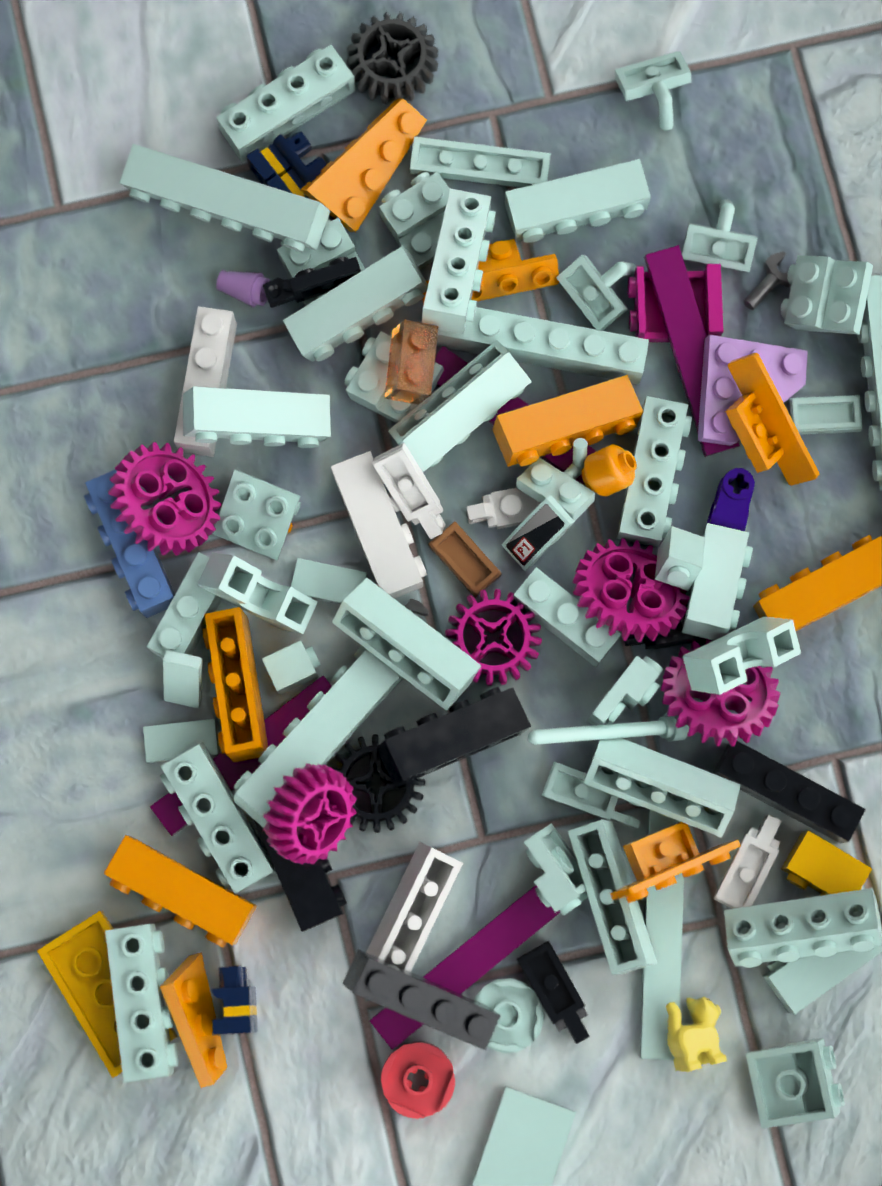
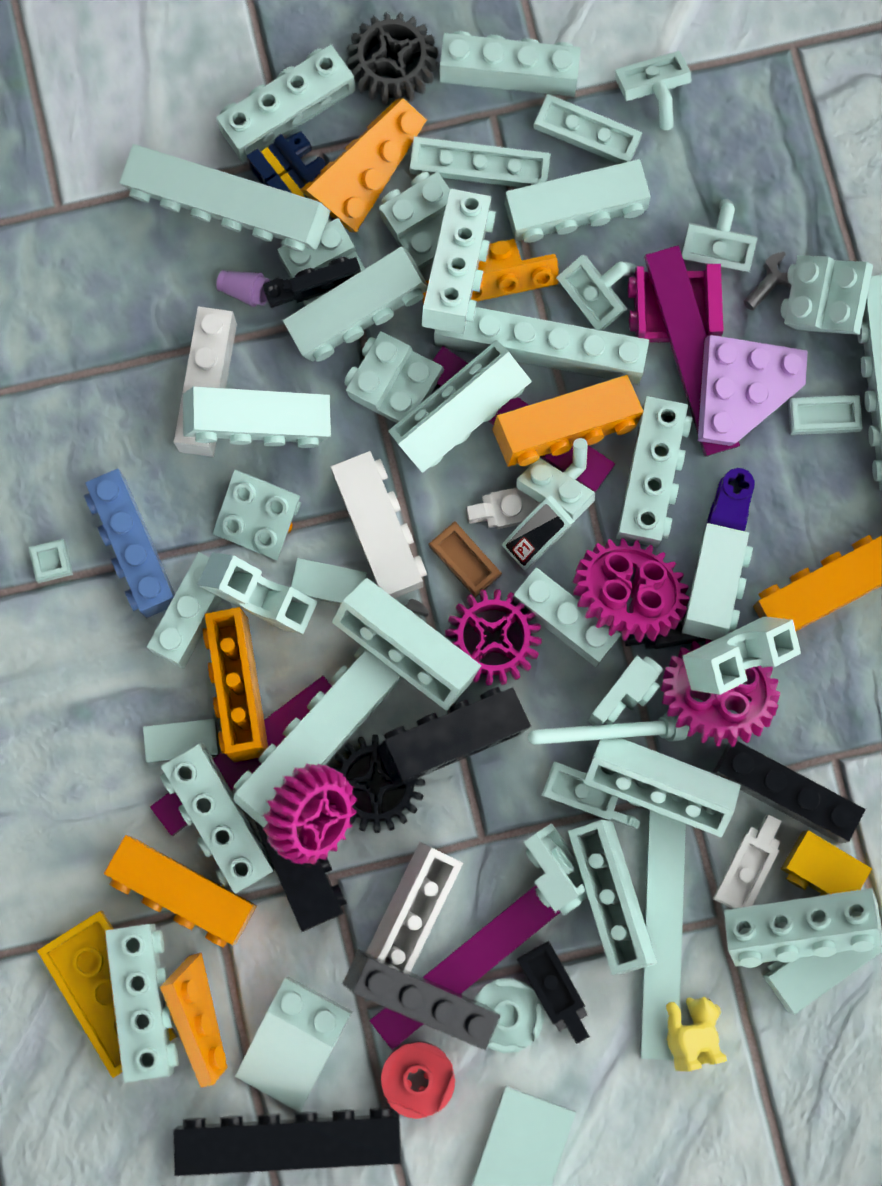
(50, 561): none -> light aqua tile
(151, 470): dark pink gear -> none
(182, 679): light aqua tile -> none
(238, 1002): dark blue hips -> none
(287, 1144): none -> black brick
(291, 666): light aqua brick -> none
(293, 1043): none -> light aqua slope
(410, 489): white hinge -> none
(411, 362): clear orange brick -> none
(509, 64): none -> light aqua brick
(587, 130): none -> light aqua plate
(609, 470): light orange head -> none
(663, 856): light orange bracket -> none
(680, 558): light aqua brick -> none
(766, 424): light orange bracket -> none
(795, 1083): light aqua plate -> none

